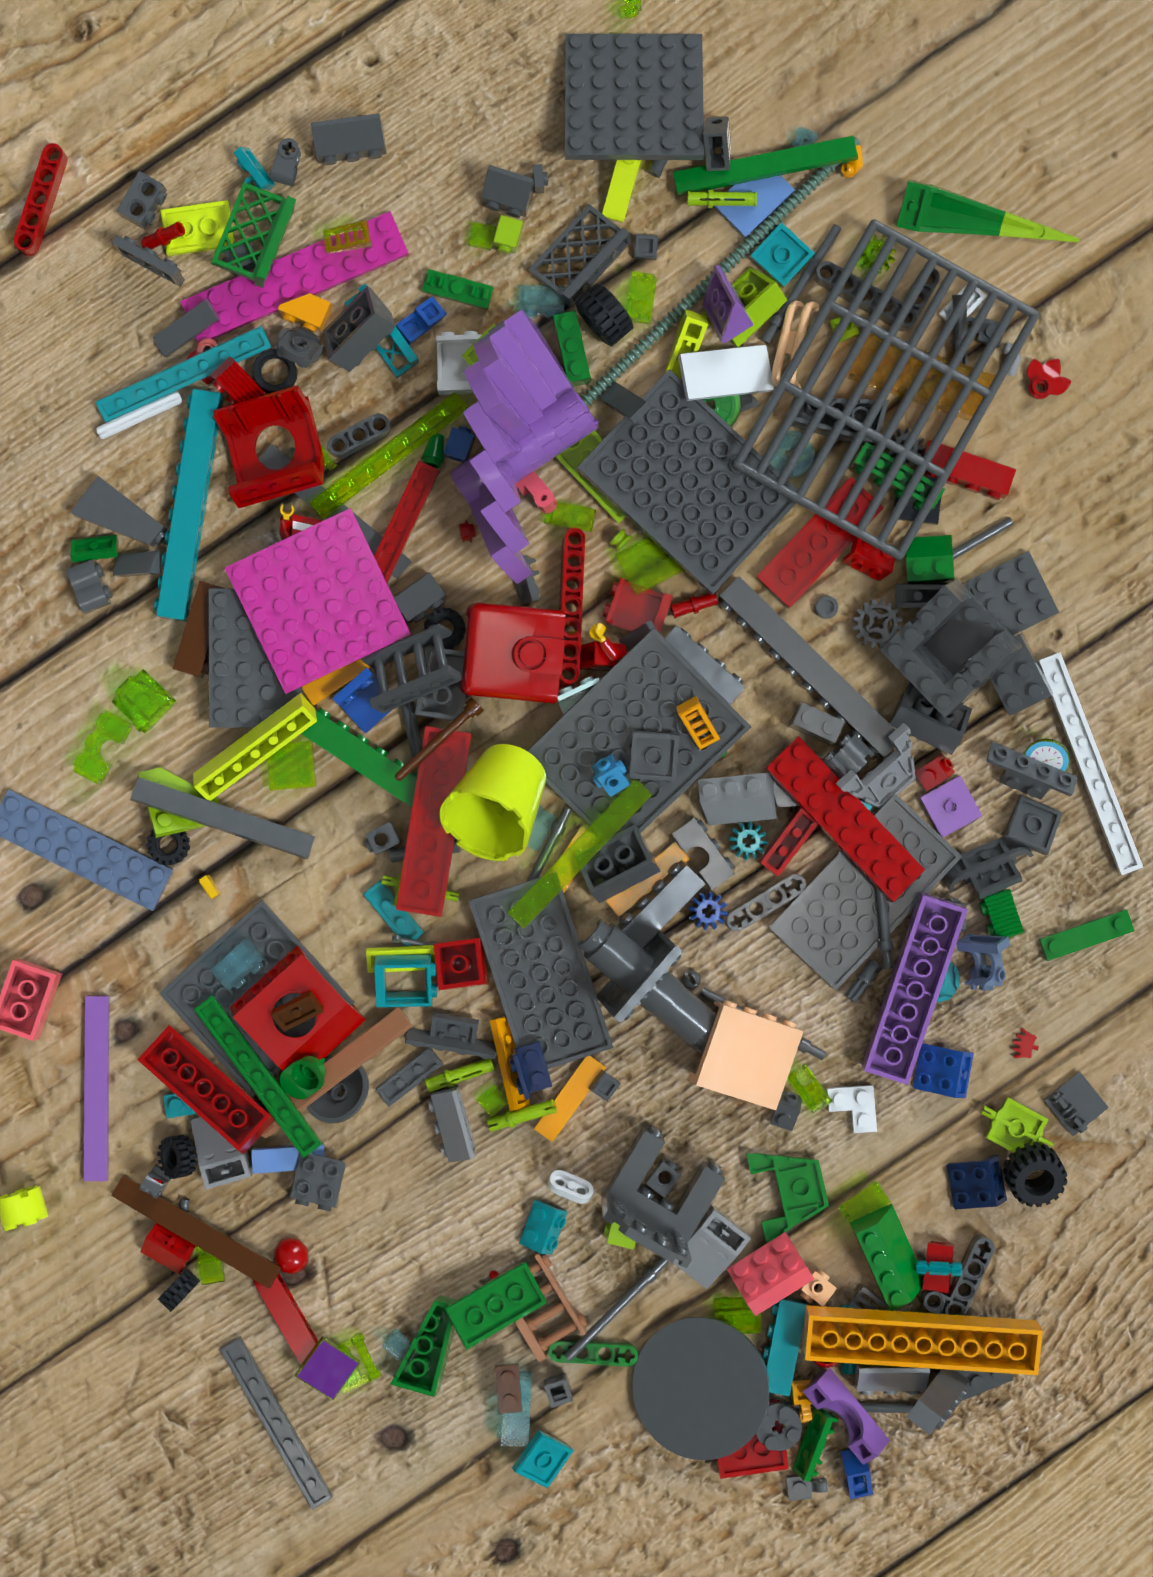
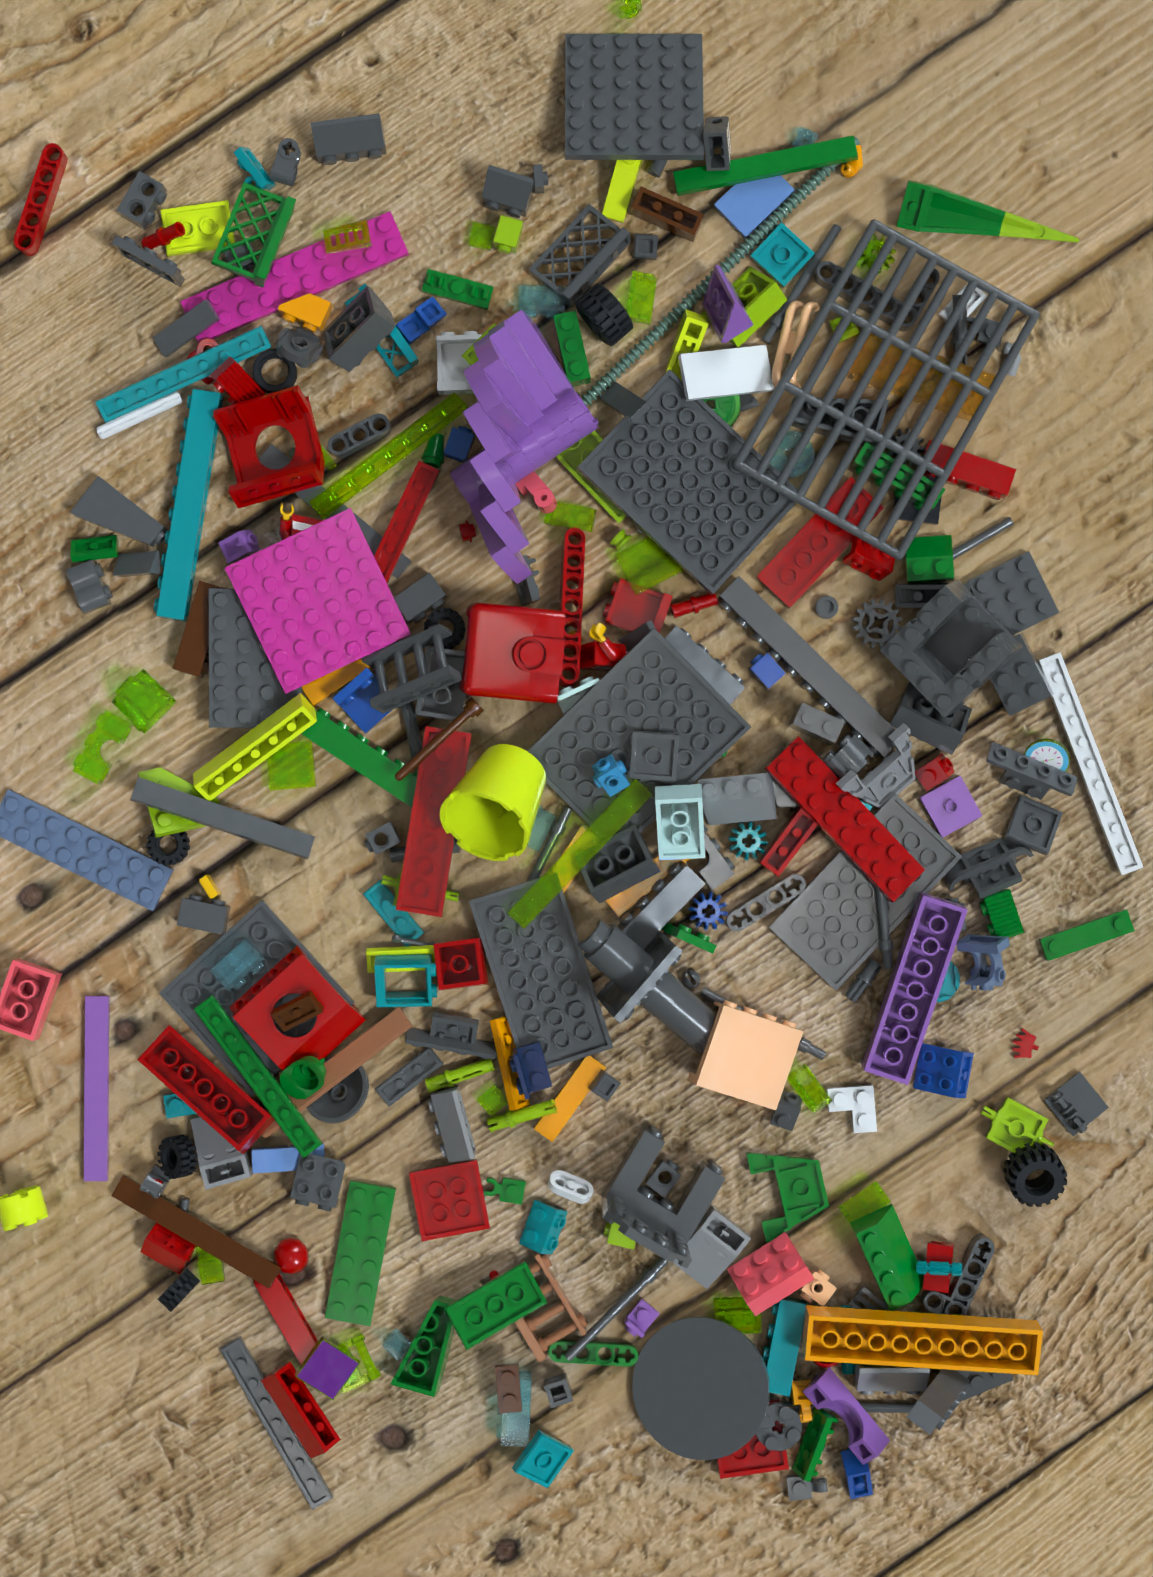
(203, 915): none -> dark grey brick
(239, 545): none -> medium lavender bracket
(300, 1410): none -> red brick
(360, 1253): none -> green plate
(449, 1200): none -> red plate
(510, 1189): none -> green plate
(640, 1318): none -> medium lavender bracket
(667, 214): none -> reddish brown brick
(680, 822): none -> light aqua slope
(684, 933): none -> green wing
(691, 709): light orange slope -> none
(750, 198): lime pin -> none
(766, 670): none -> blue brick
(977, 1183): dark blue bracket -> none
(1048, 376): red plate -> none

